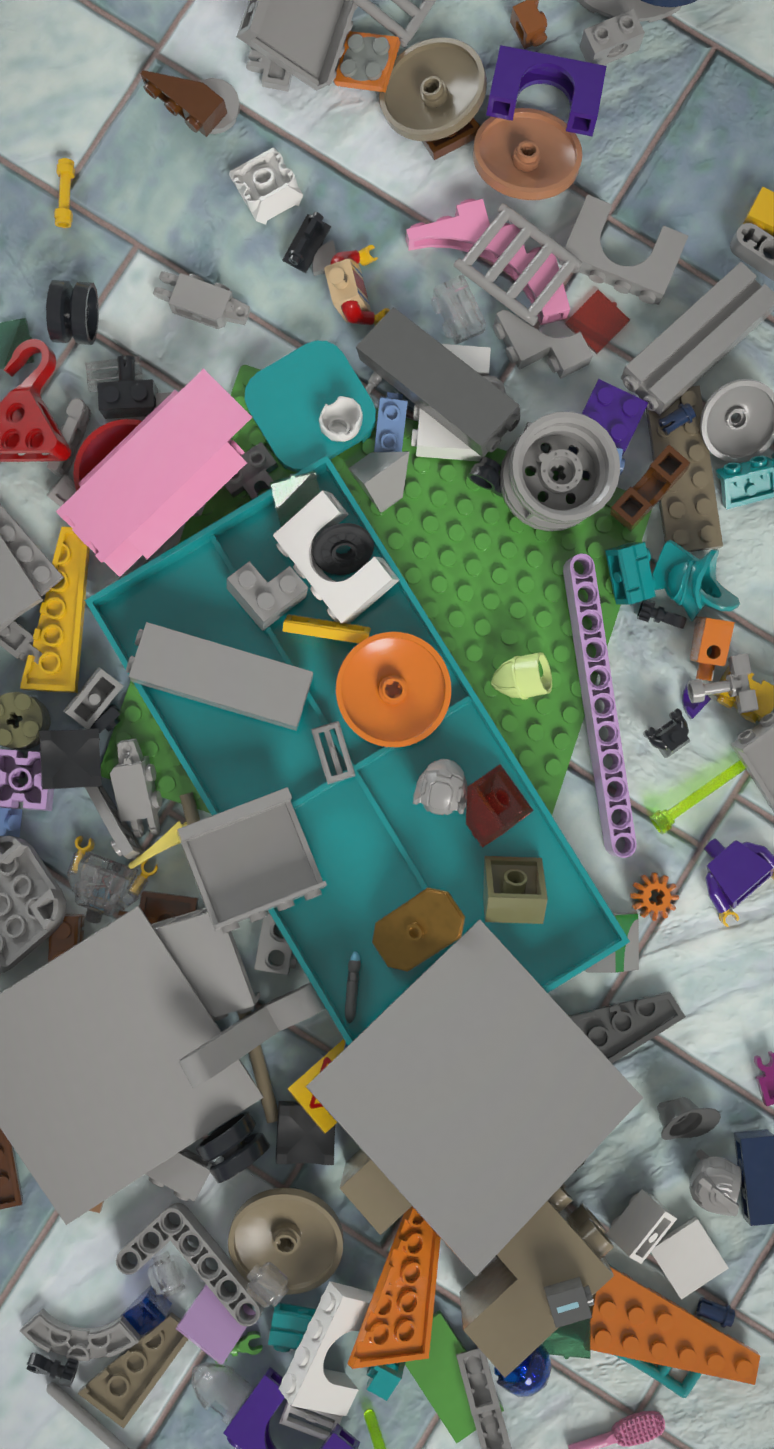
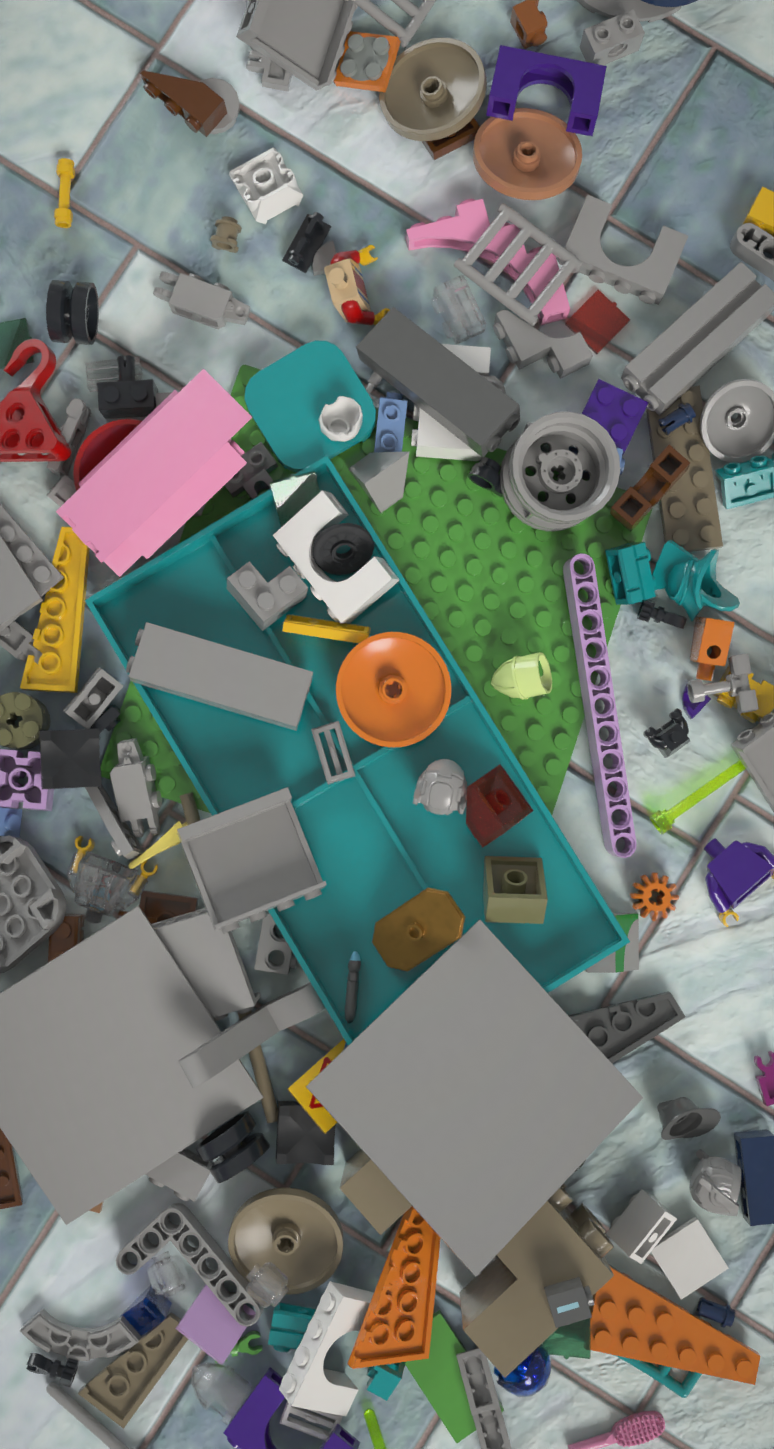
(226, 234): none -> dark tan brick

